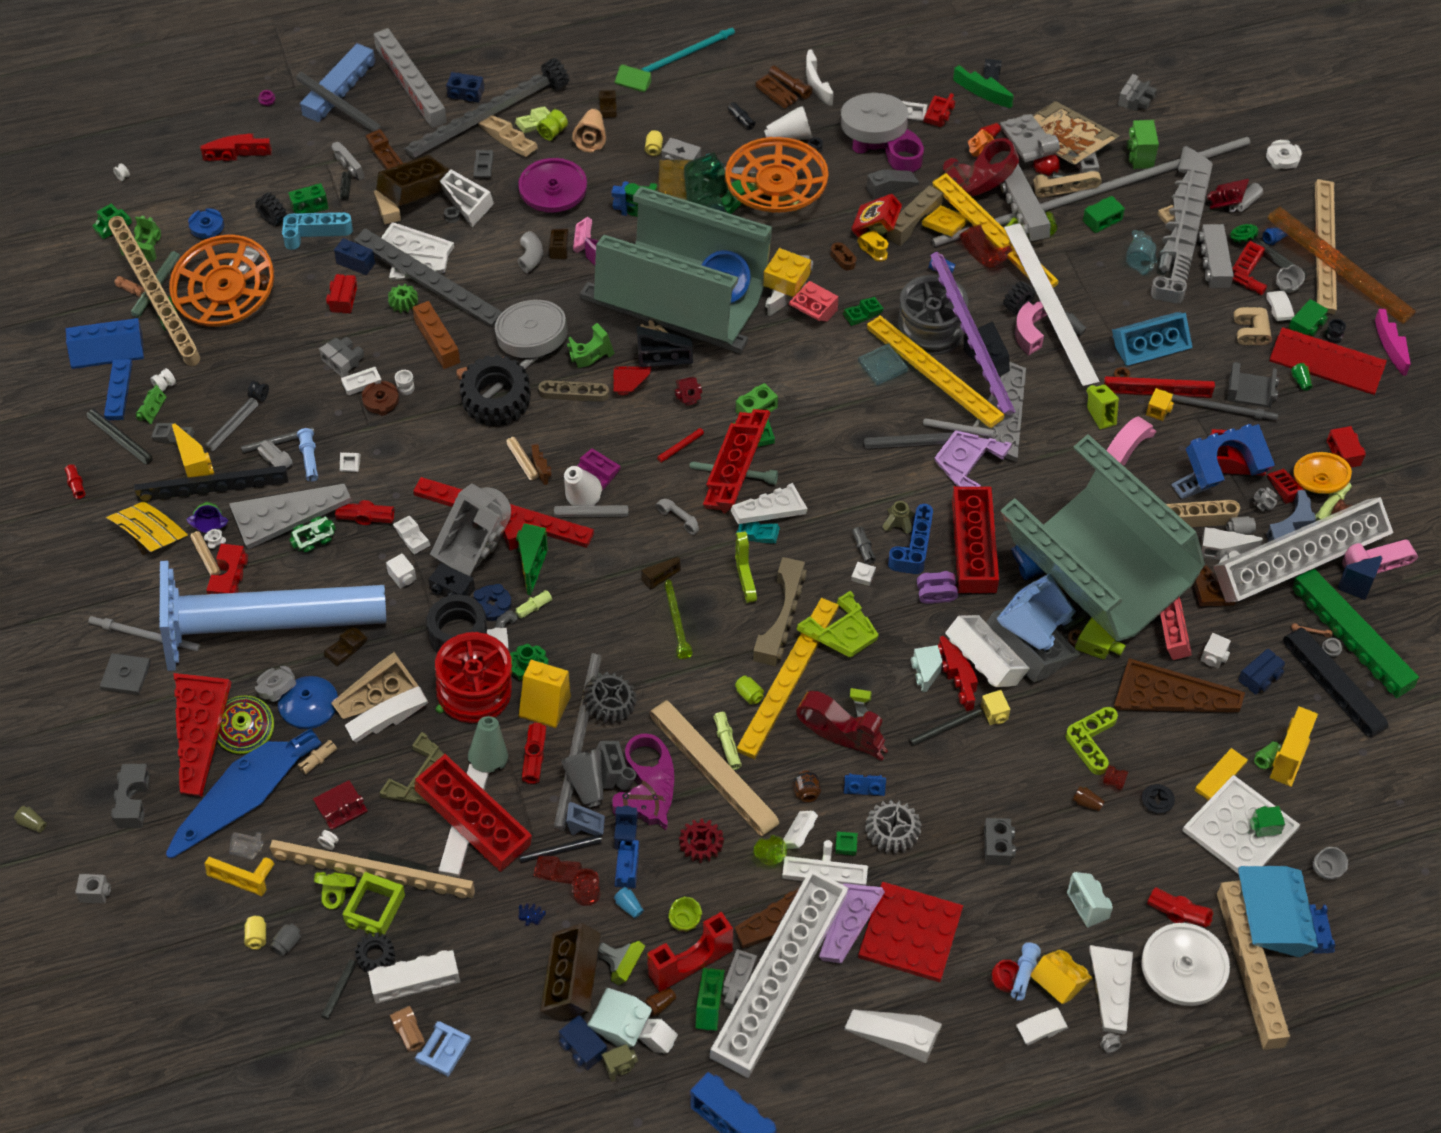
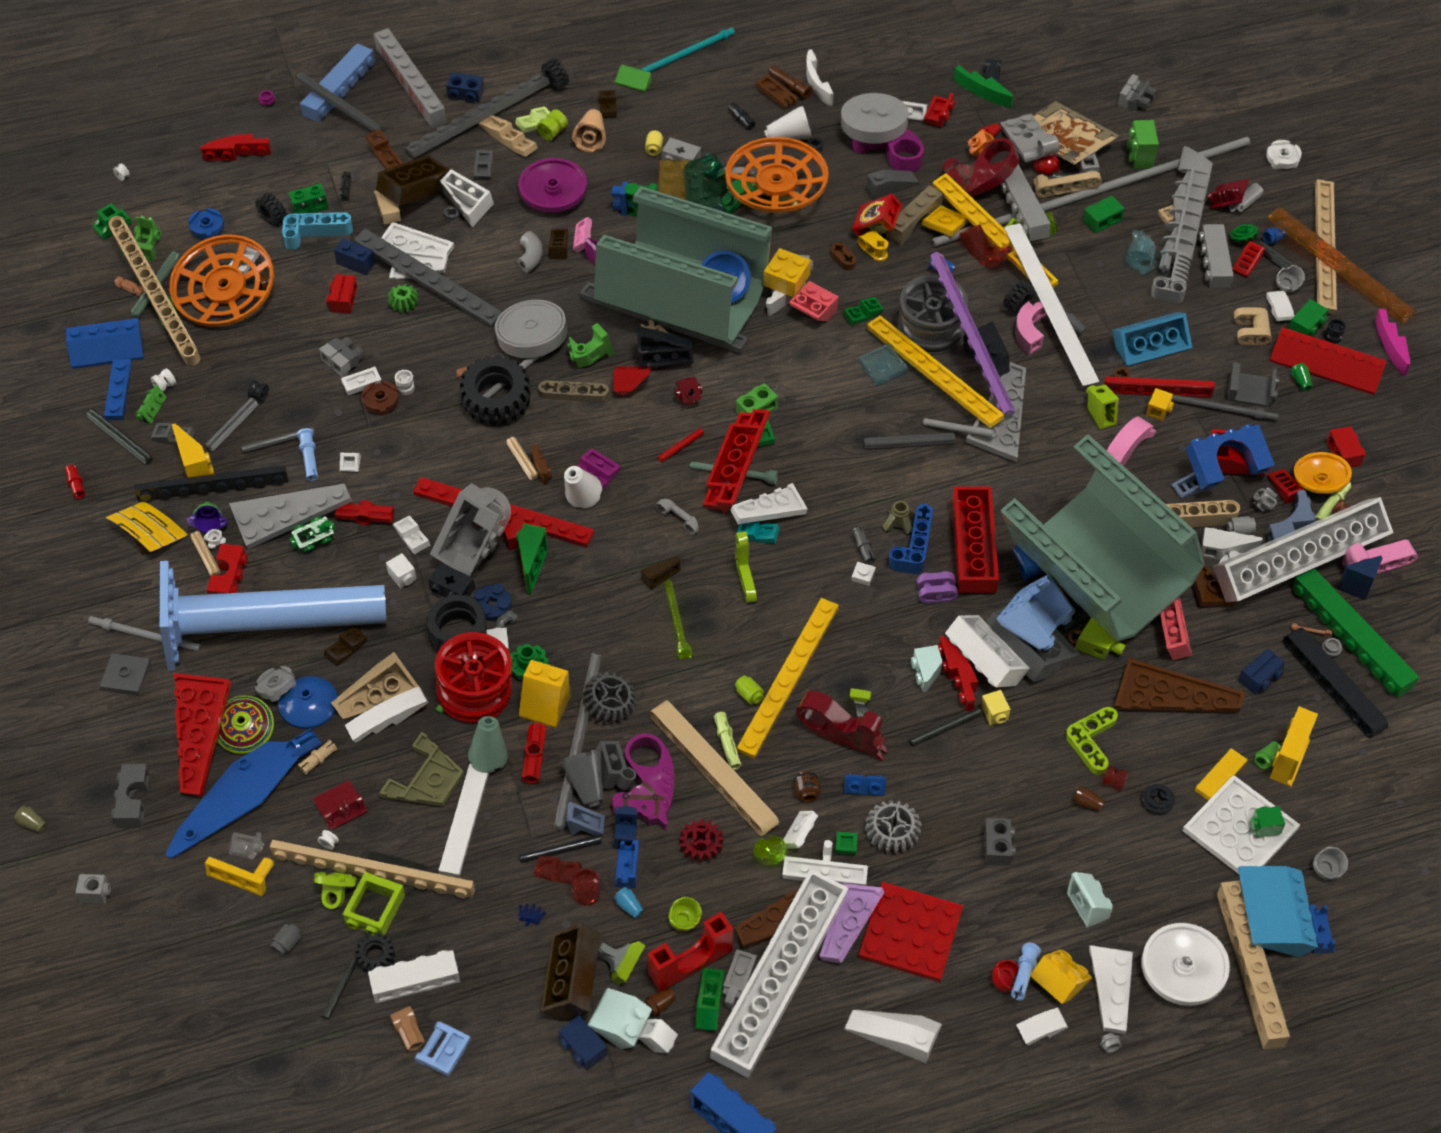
(255, 932): light yellow brick -> none
(274, 455): light grey piece -> none
(348, 160): light grey hinge -> none
(436, 335): dark orange brick -> none
(473, 812): red brick -> none
(533, 604): yellowish green axle -> none
(591, 511): light grey axle -> none
(619, 1061): olive brick -> none
(769, 646): dark tan arch -> none
(847, 634): lime wing -> none
(962, 454): lavender wing -> none
(1180, 909): red piece -> none
(1216, 651): white brick -> none
(1249, 283): red axle -> none

